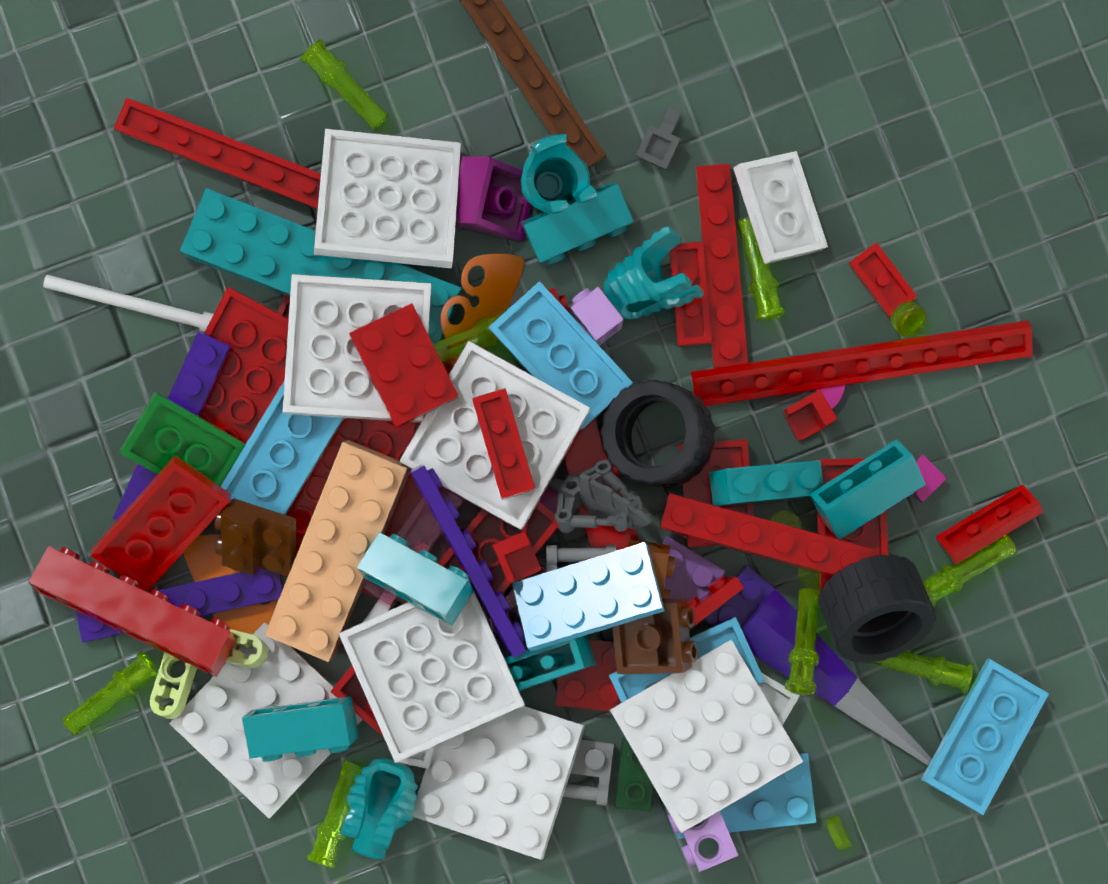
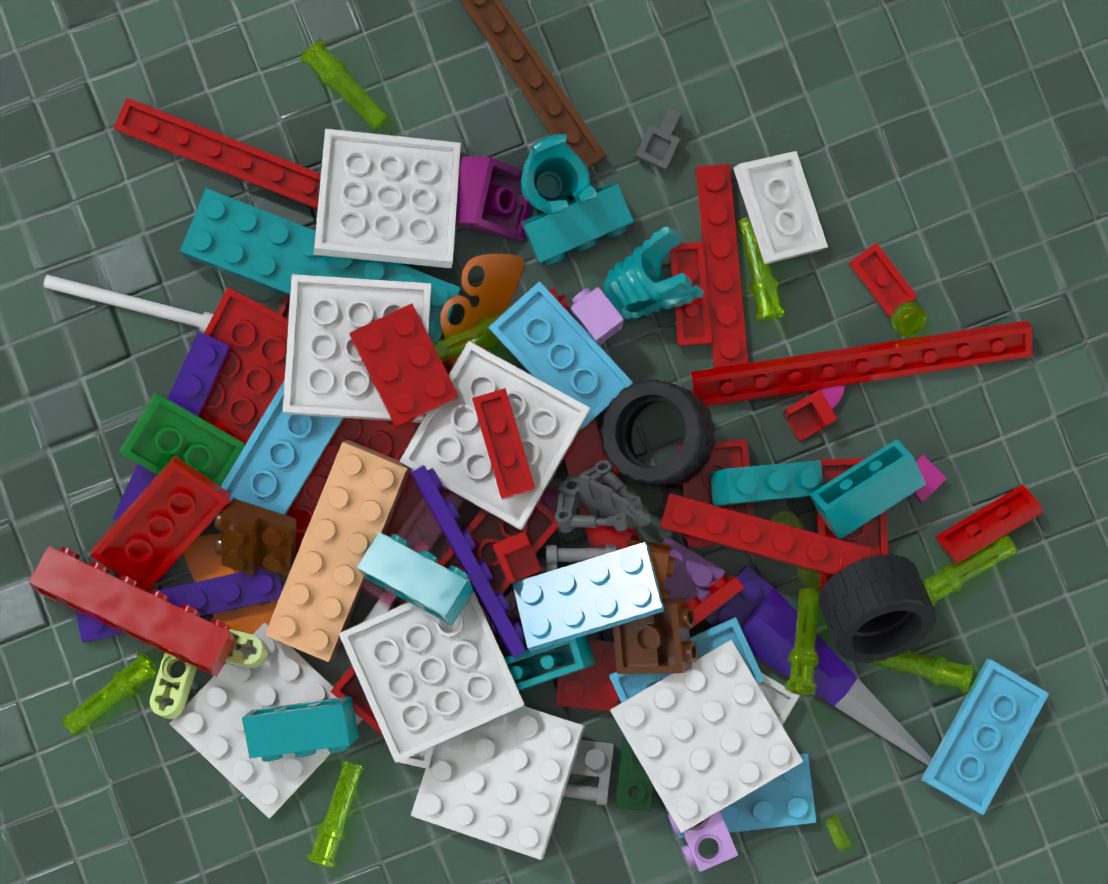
(379, 806): teal hair -> none

